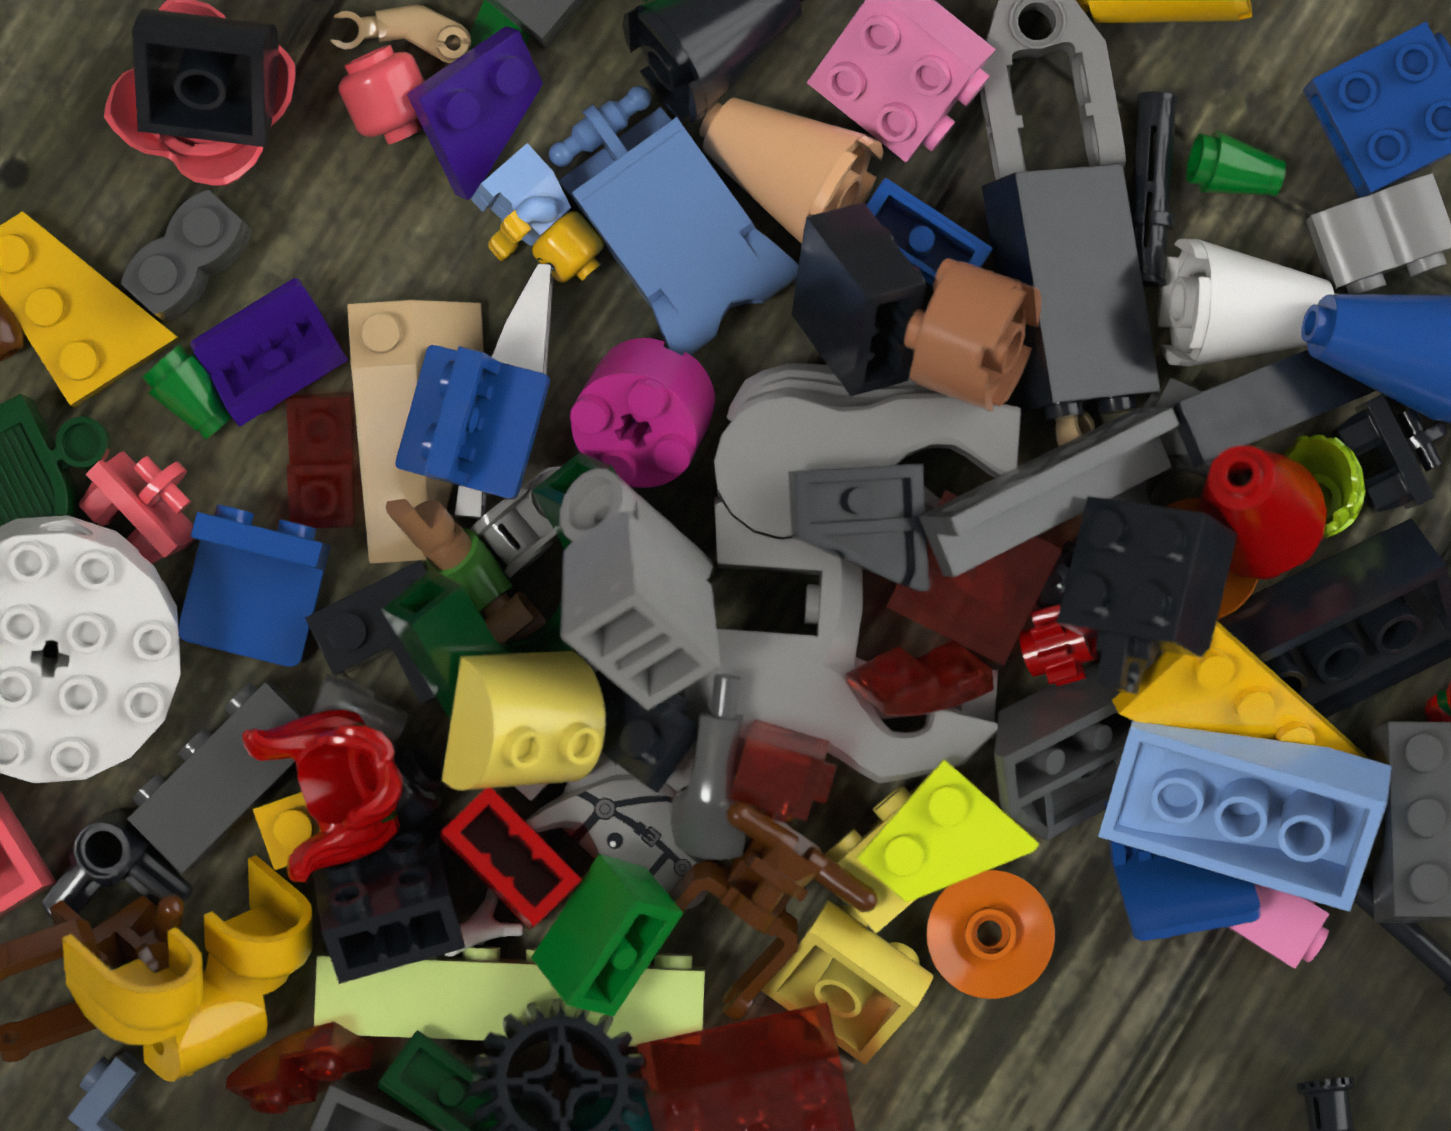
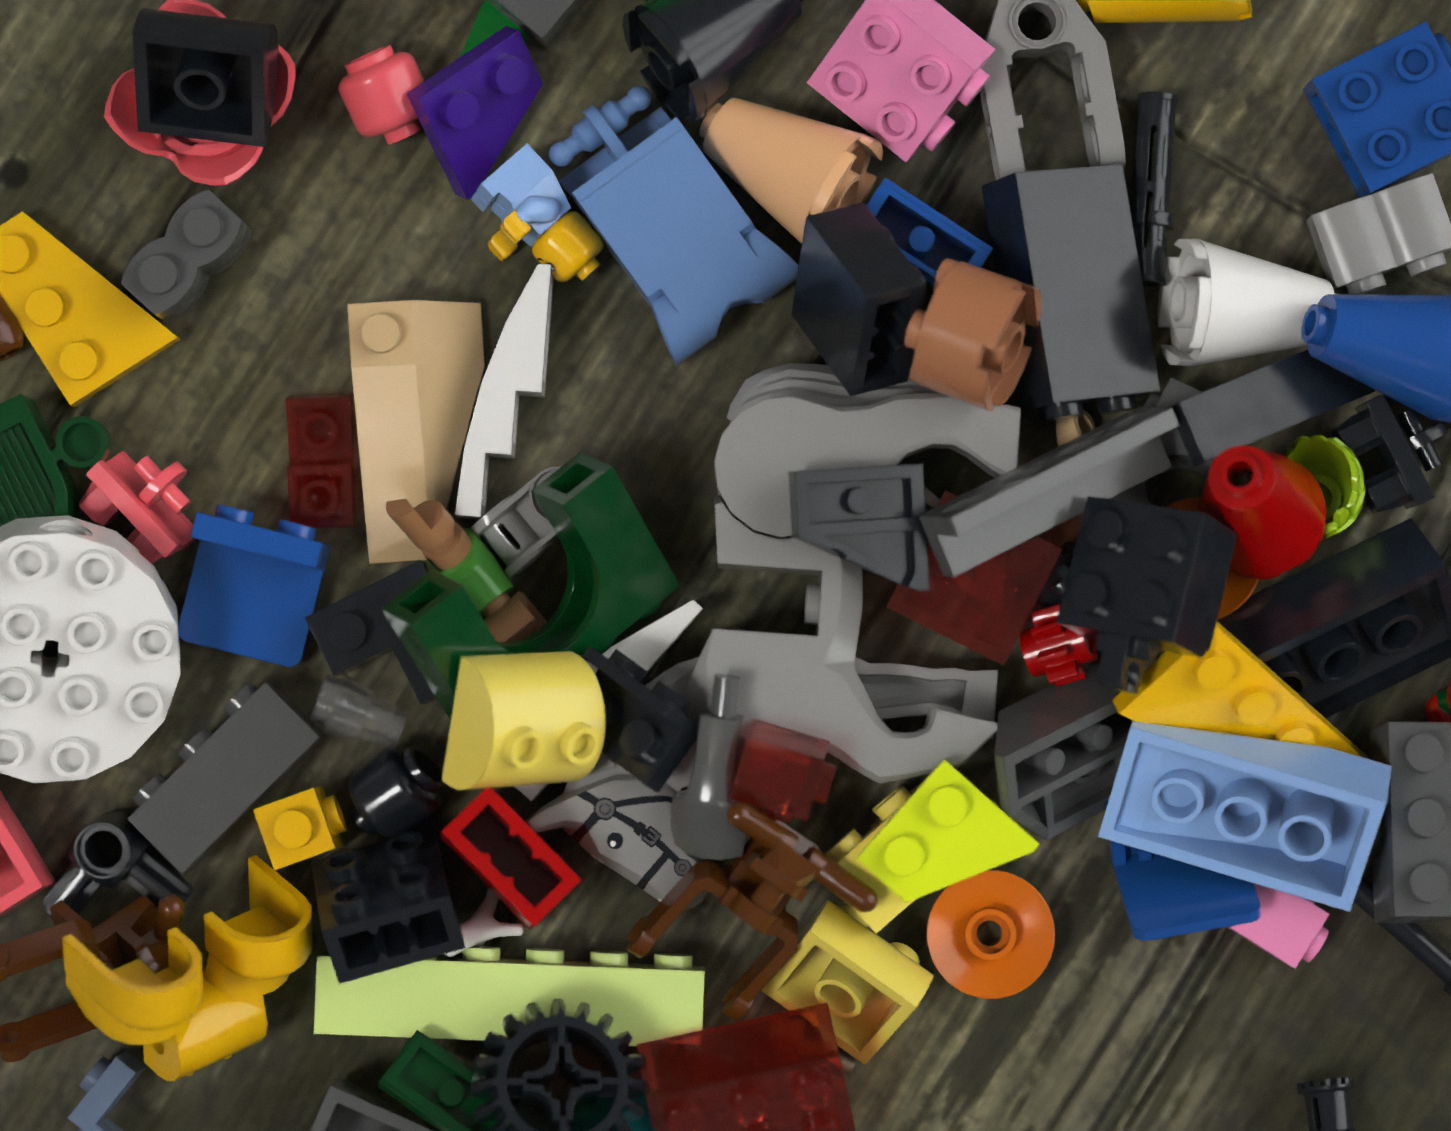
(187, 391): green cone -> none
(268, 351): dark purple bracket -> none
(291, 1067): clear red slope -> none
(345, 782): red hair -> none
(416, 24): tan arm -> none
(472, 421): blue bracket -> none
(606, 935): green brick -> none
(635, 591): light grey piece -> none
(644, 412): dark pink brick -> none
(922, 685): clear red slope -> none
(1233, 167): green cone -> none

